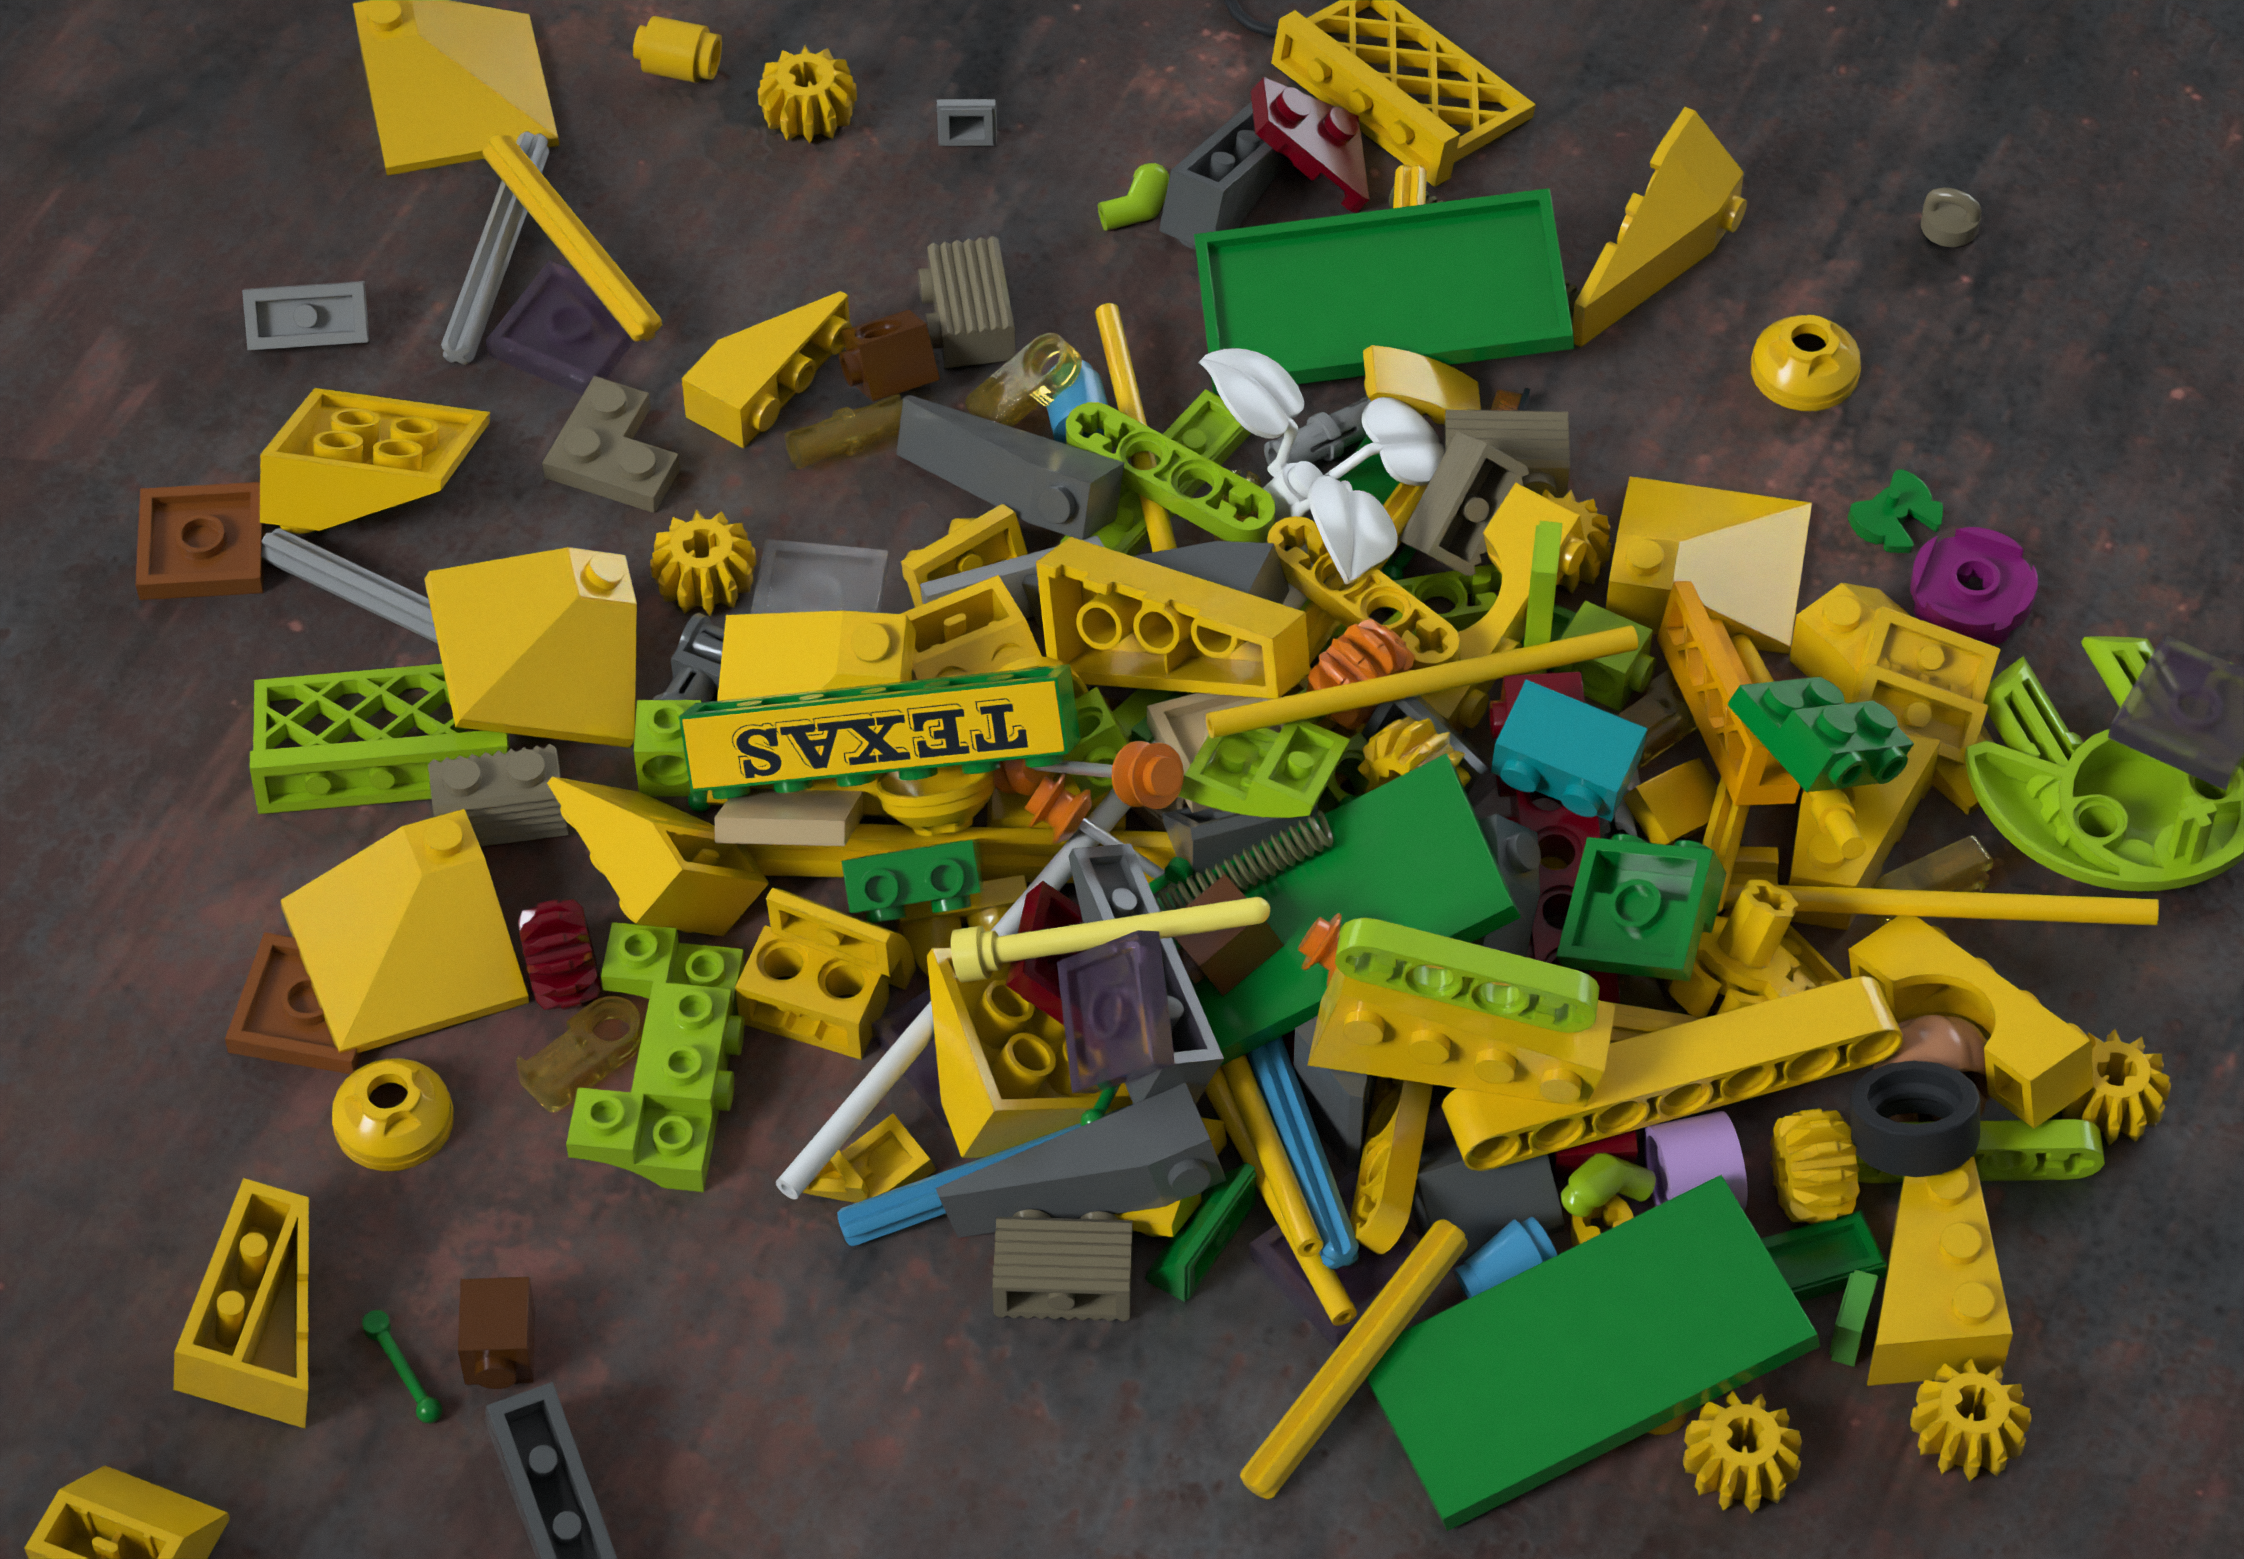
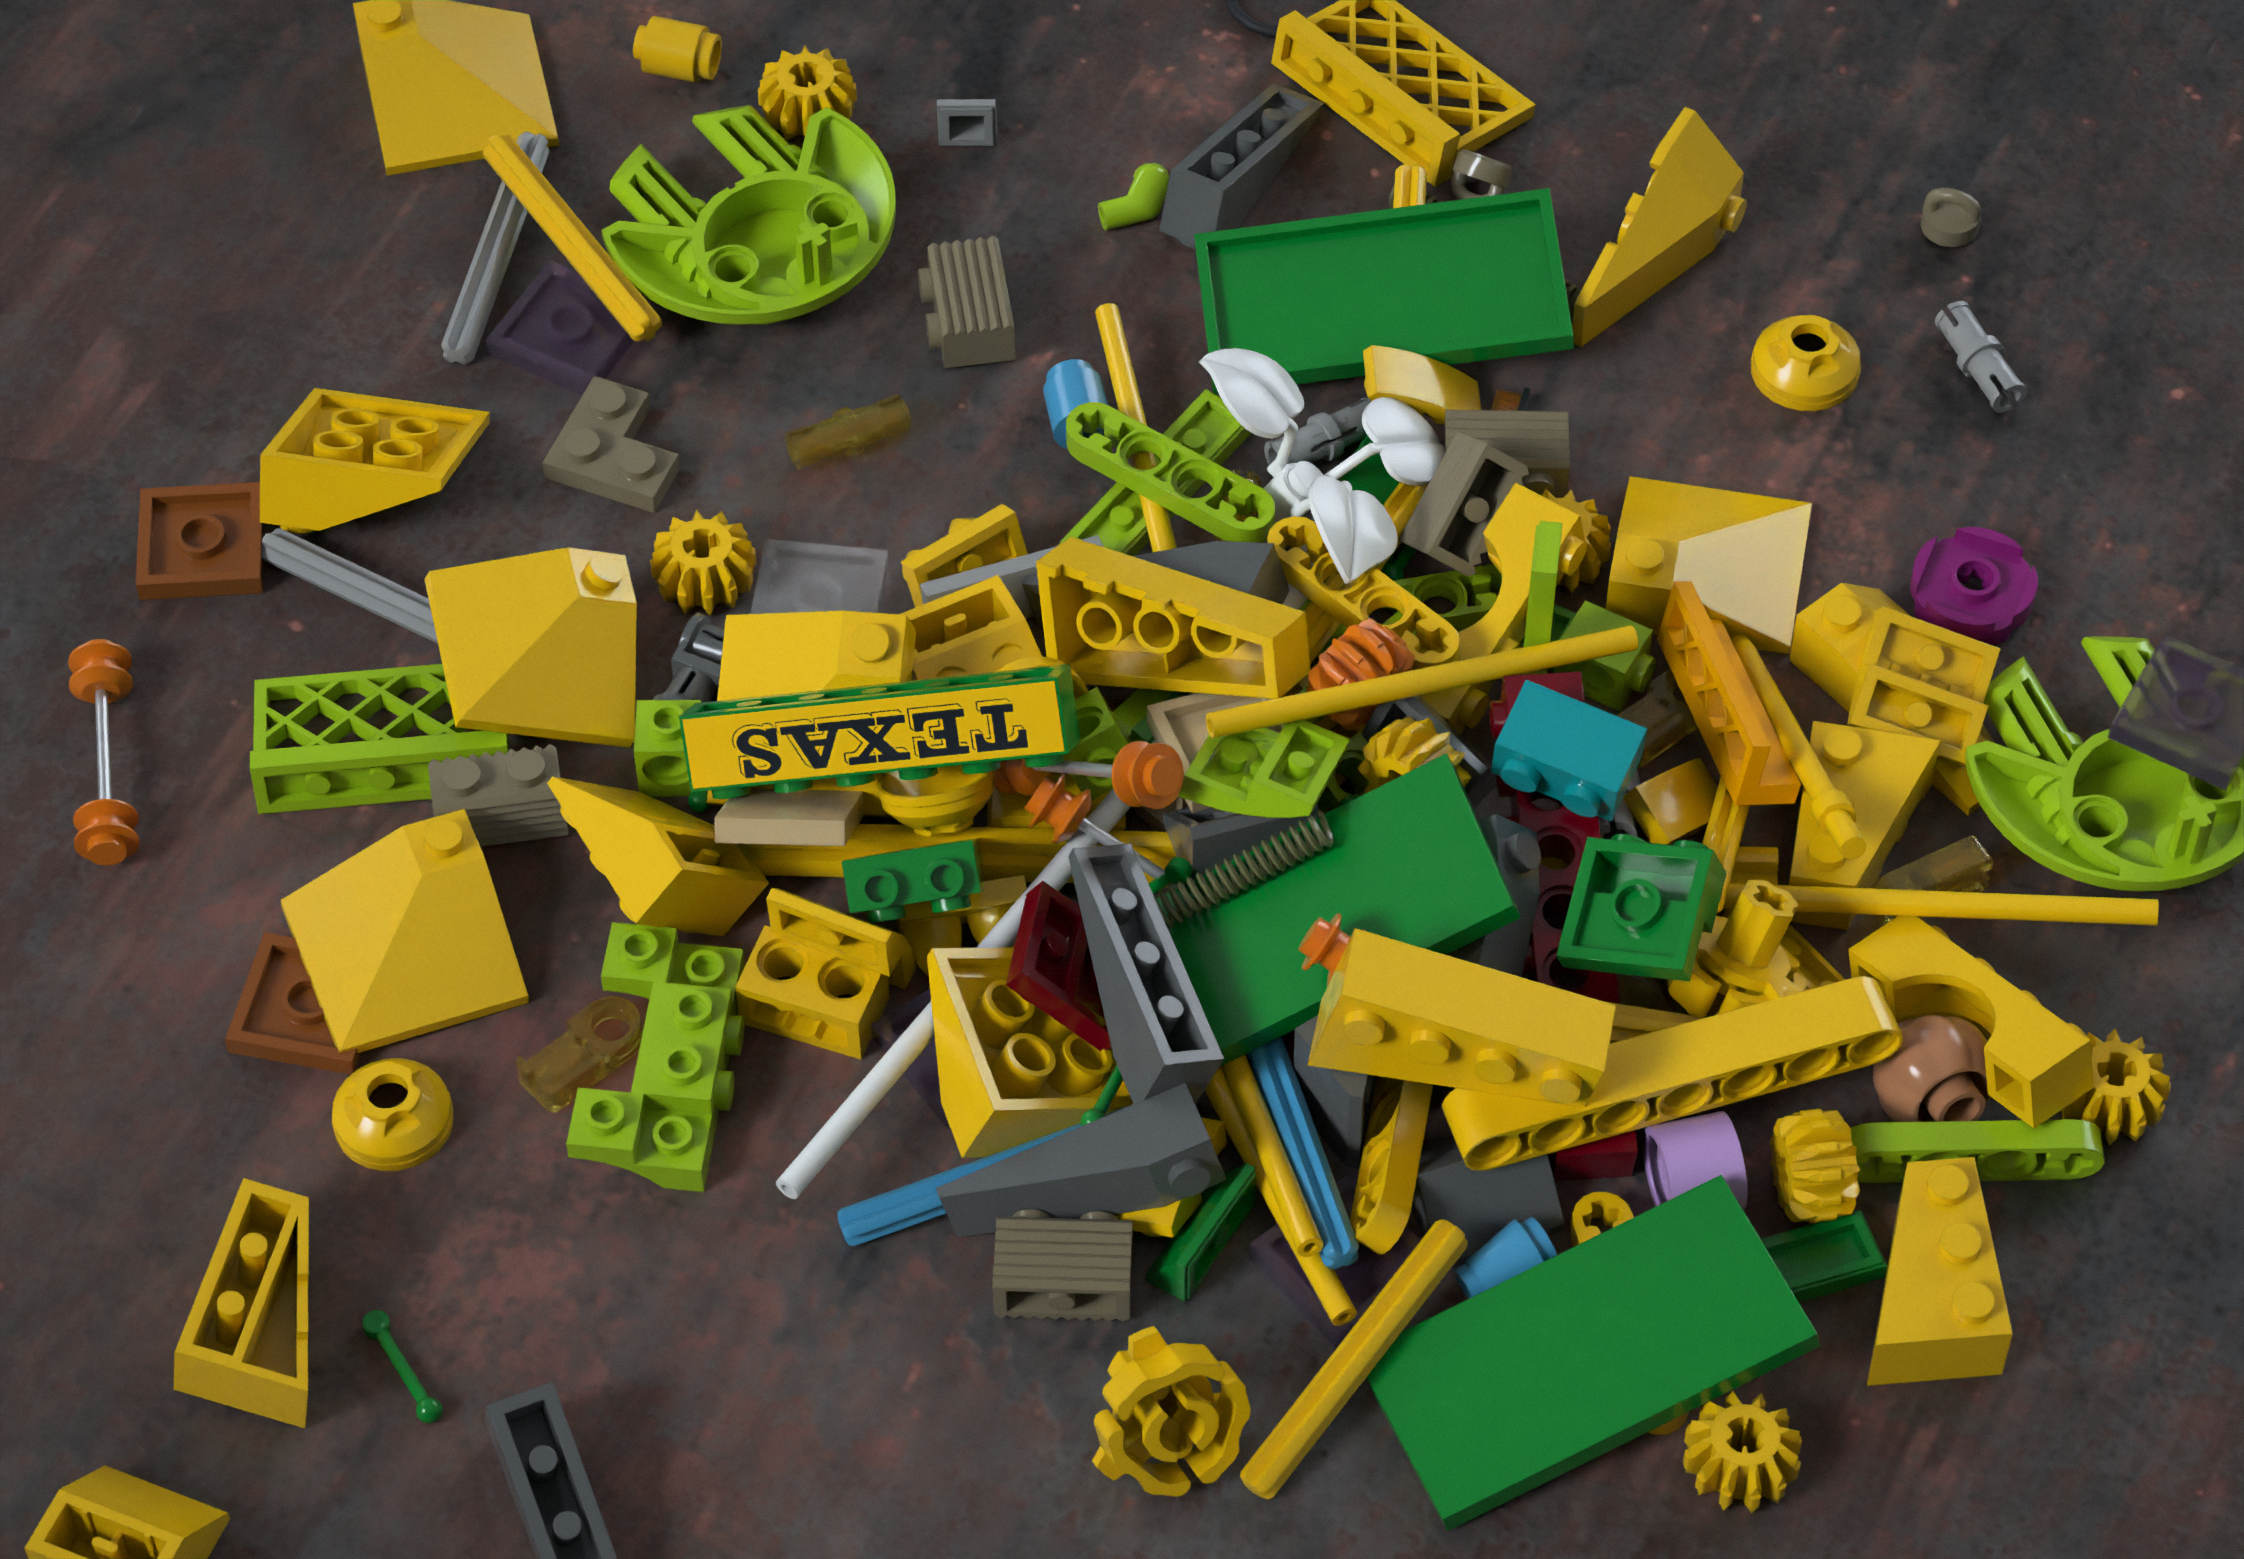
(104, 824): none -> orange axle
(306, 315): light grey plate -> none
(496, 1331): reddish brown brick -> none
(559, 954): dark red gear -> none
(756, 371): yellow slope -> none
(774, 244): none -> lime piece
(873, 1165): yellow slope -> none
(888, 355): reddish brown brick -> none
(981, 952): light yellow piece -> none
(1019, 385): clear yellow piece -> none
(1026, 472): dark grey slope -> none
(1116, 1012): clear purple tile -> none
(1165, 1407): none -> yellow piece
(1225, 954): reddish brown brick -> none
(1313, 137): dark red wing -> none
(1481, 168): none -> dark tan tile
(1537, 992): lime beam -> none
(1601, 1179): lime arm -> none
(1820, 735): green plate -> none
(1853, 1317): bright green tile -> none
(1882, 518): green piece -> none
(1915, 1148): black tyre -> none
(1970, 1419): yellow gear -> none
(1980, 356): none -> light grey pin

